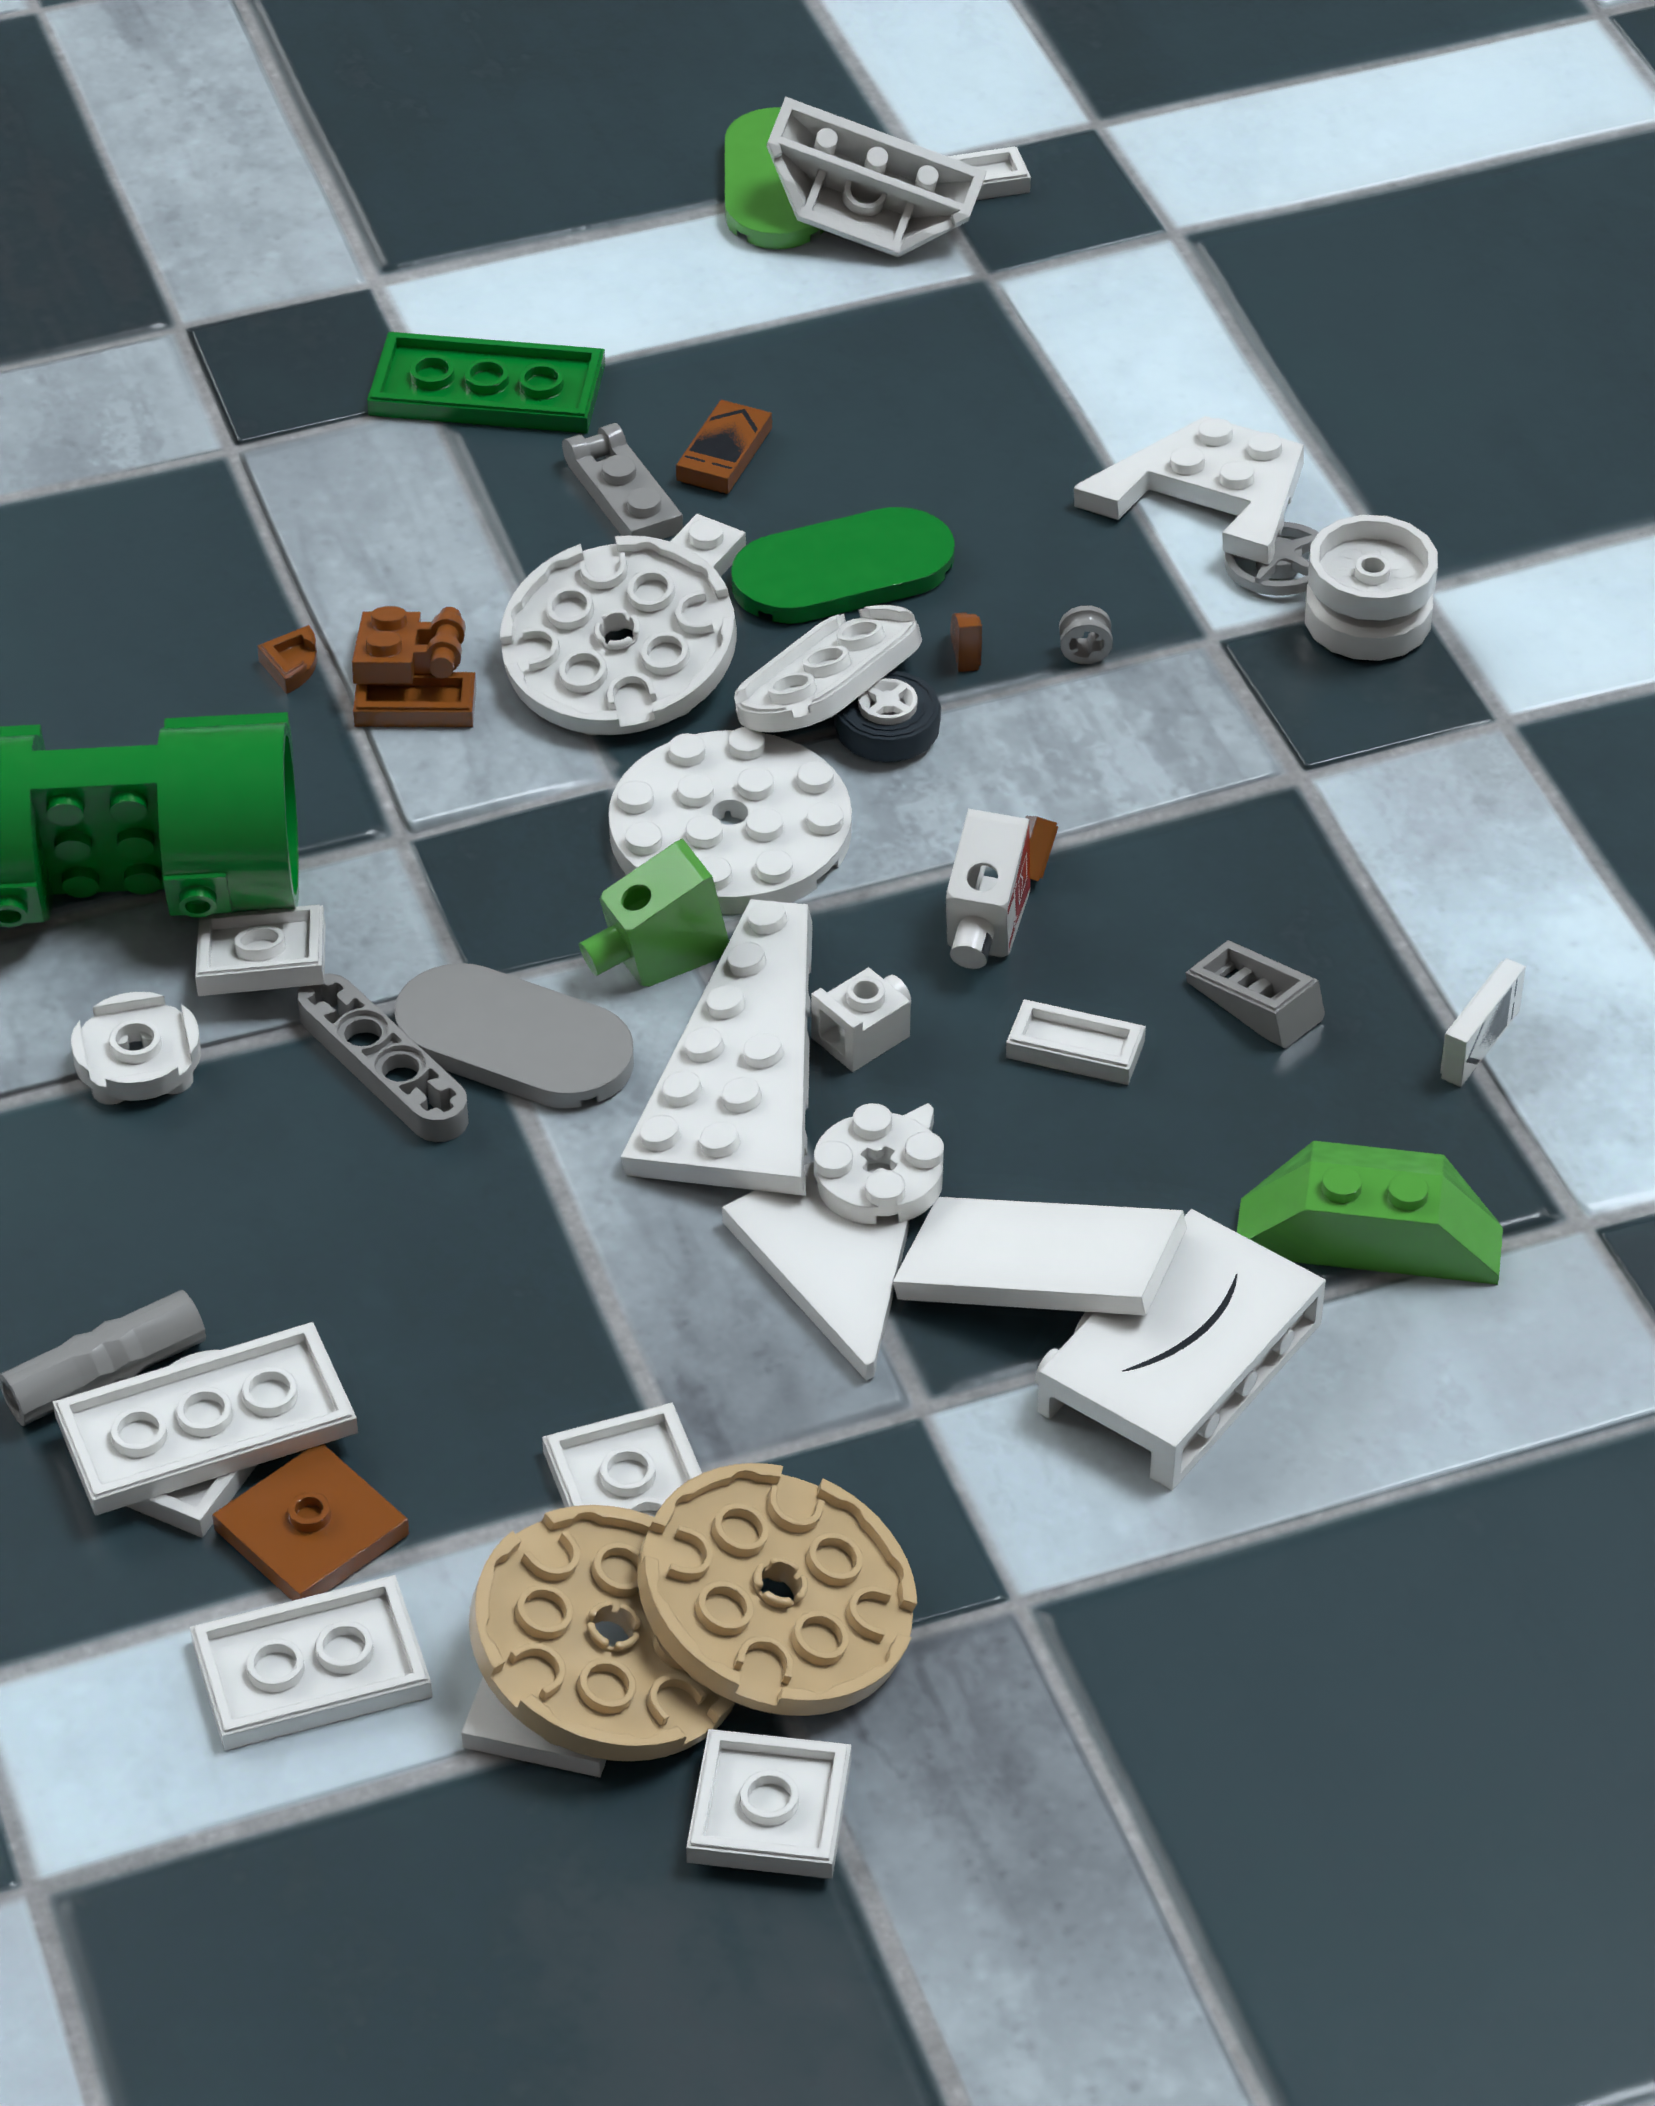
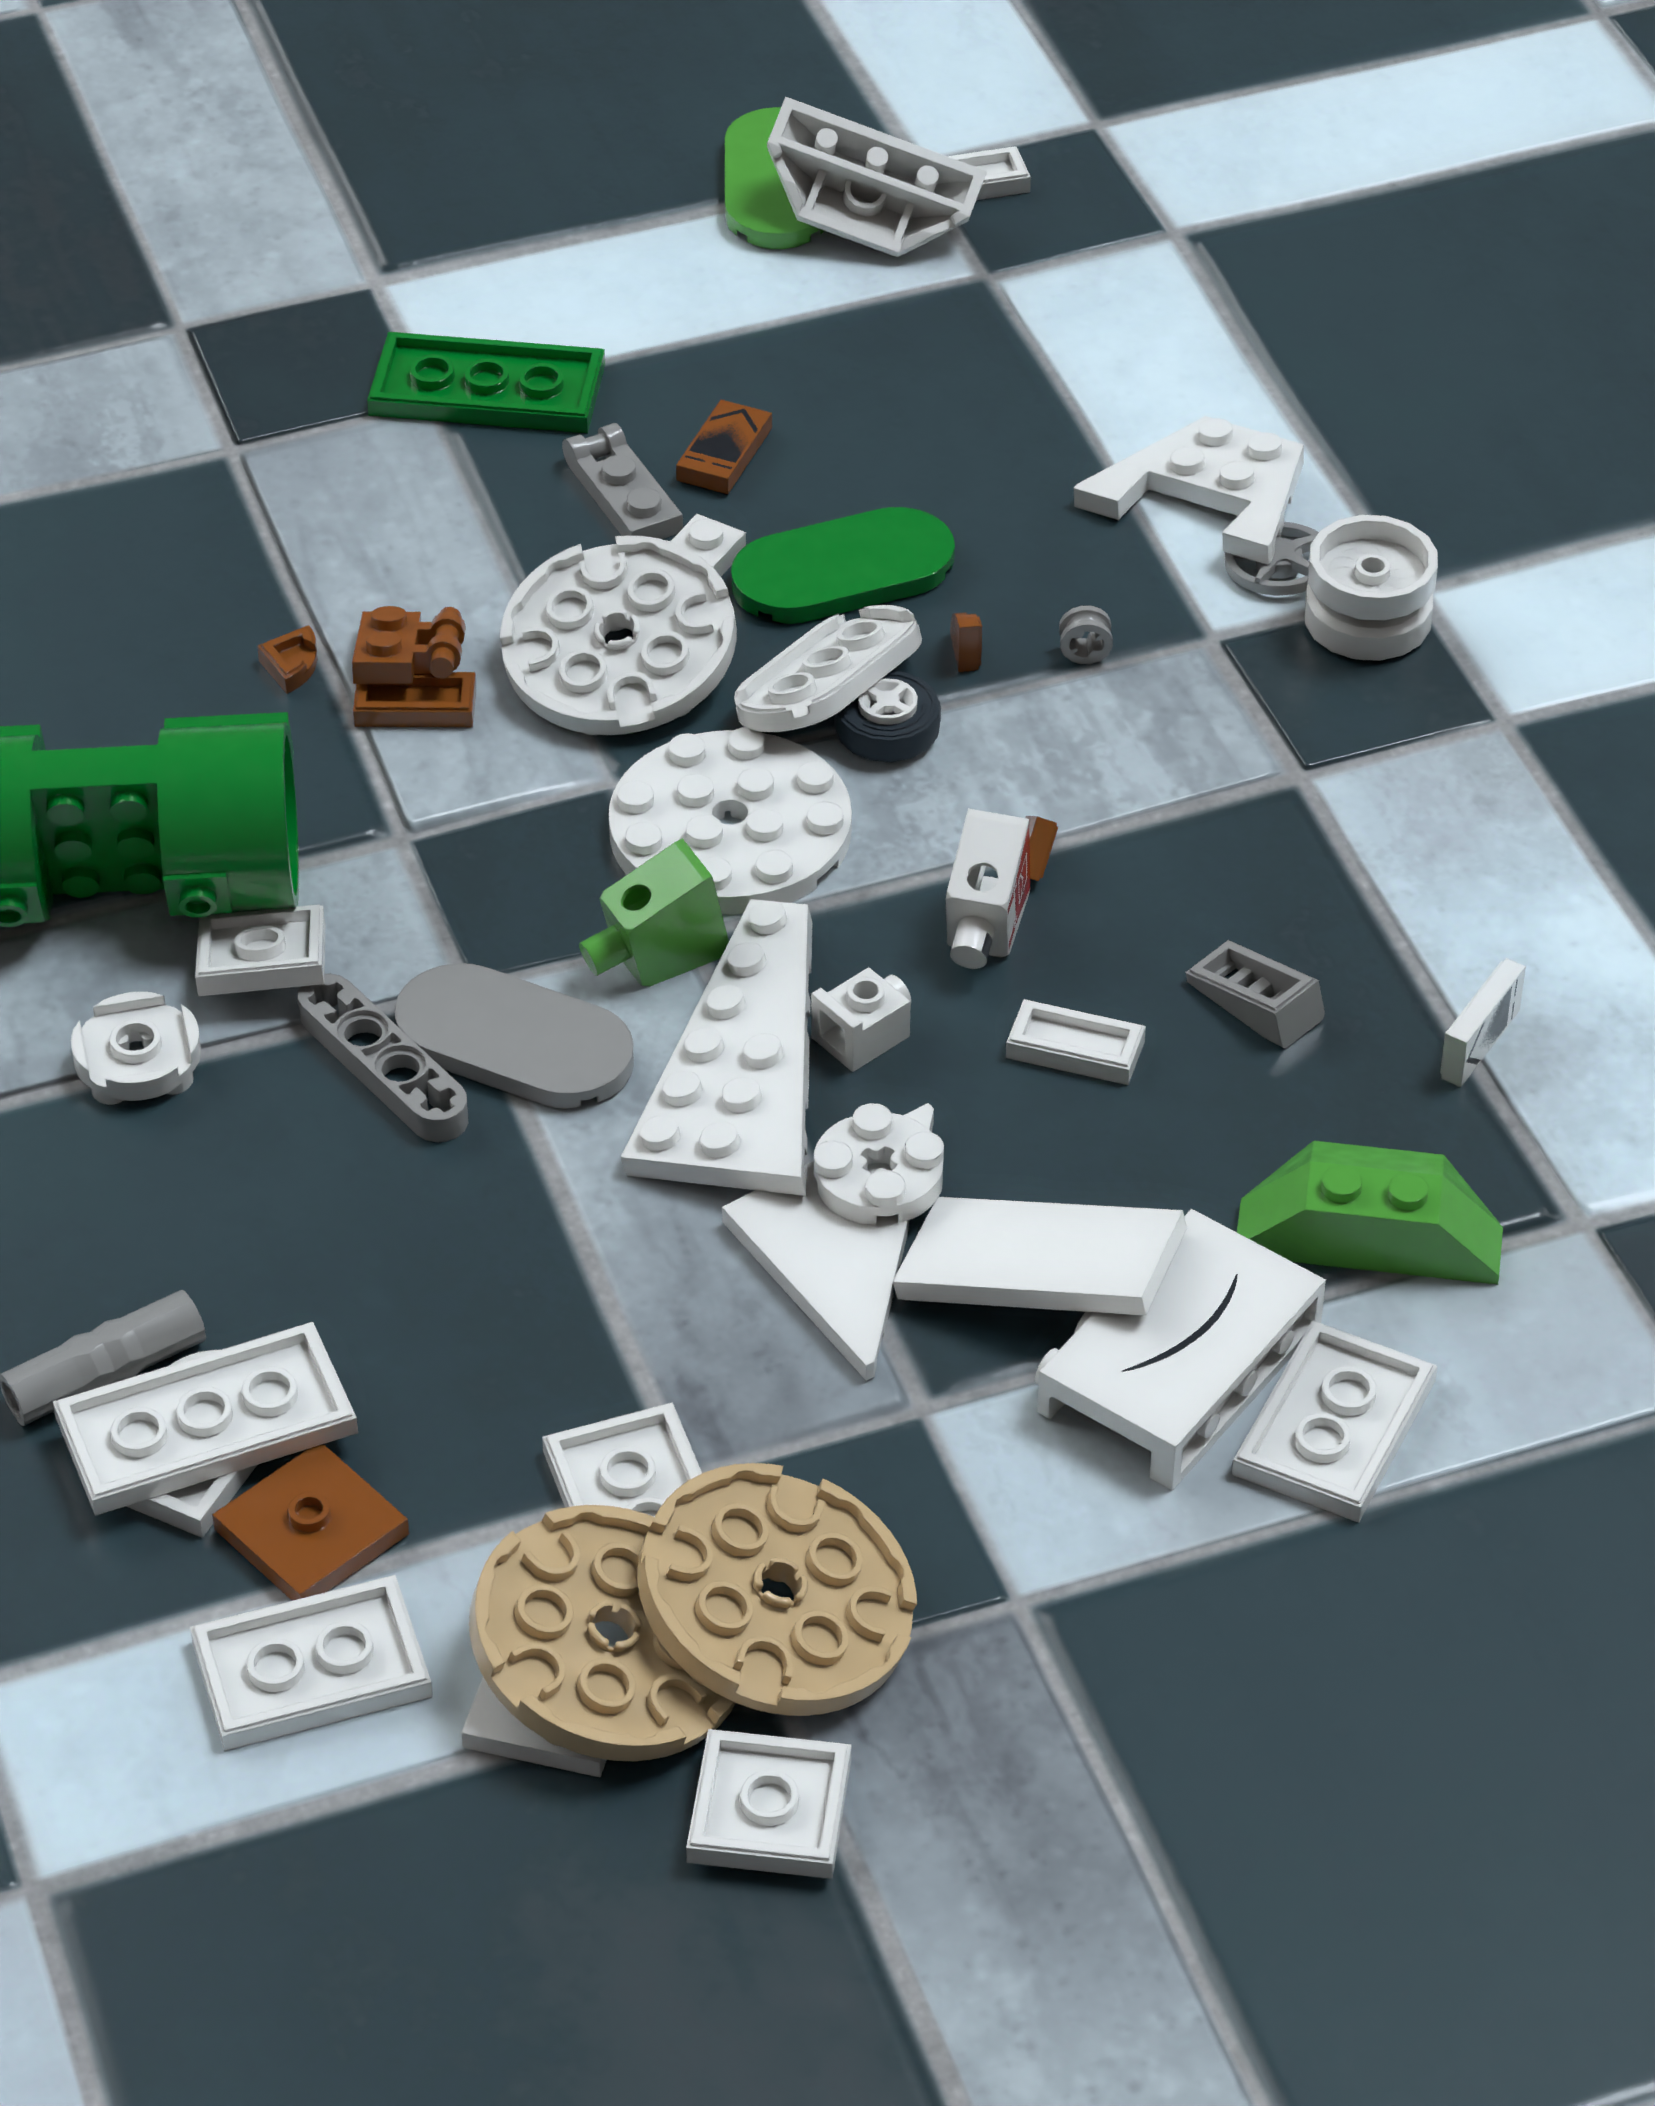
(1334, 1421): none -> white tile

